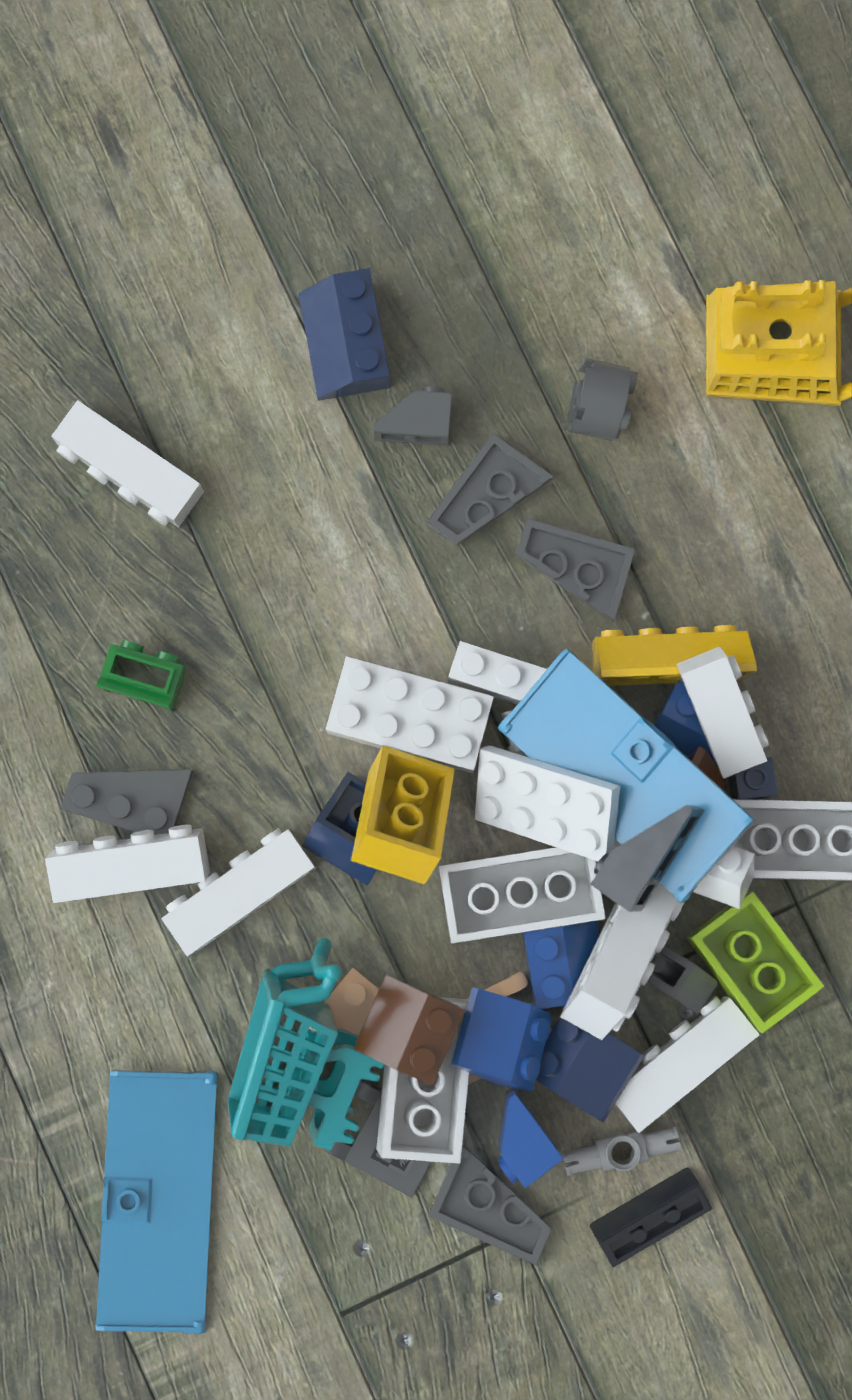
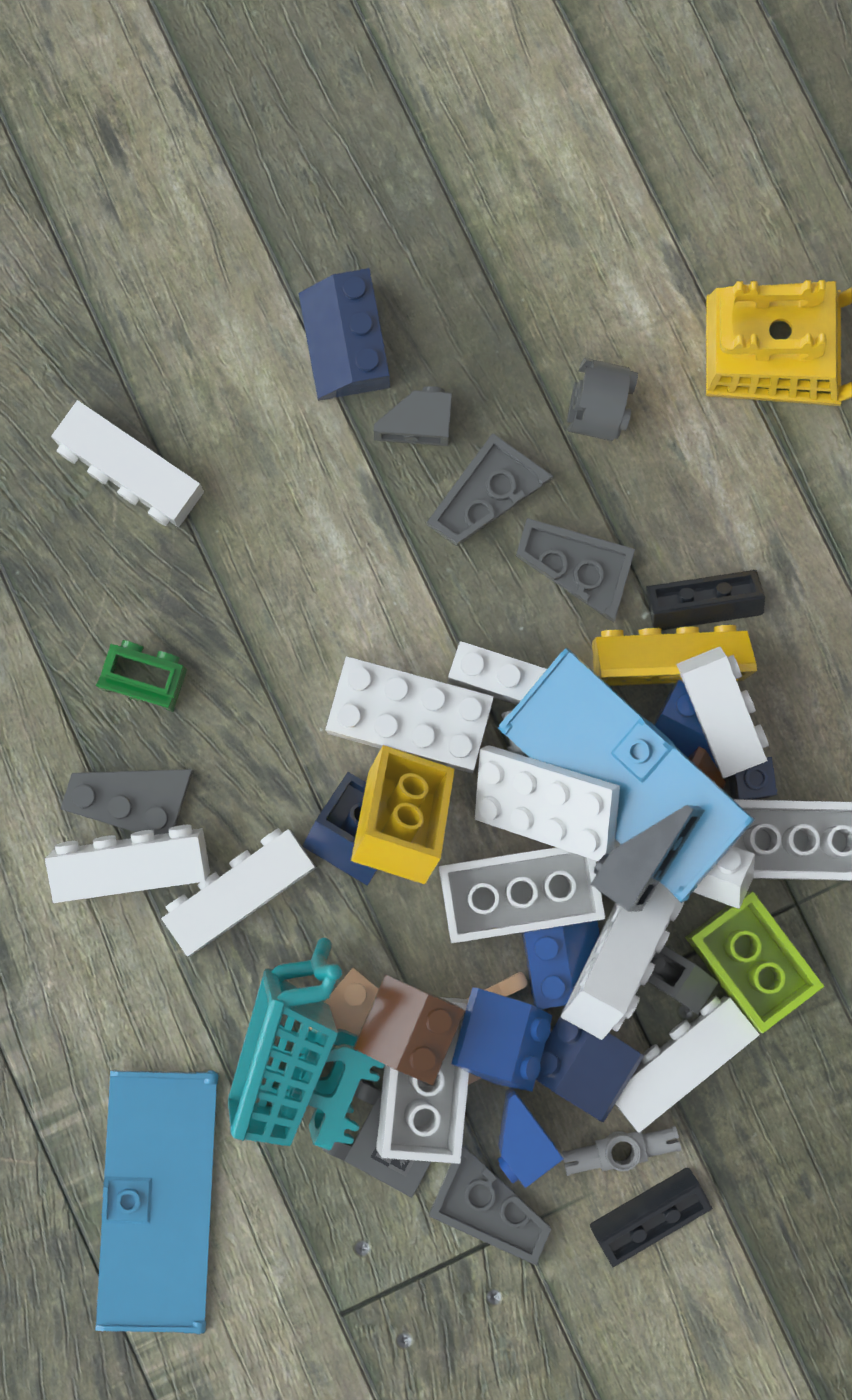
(705, 600): none -> black slope

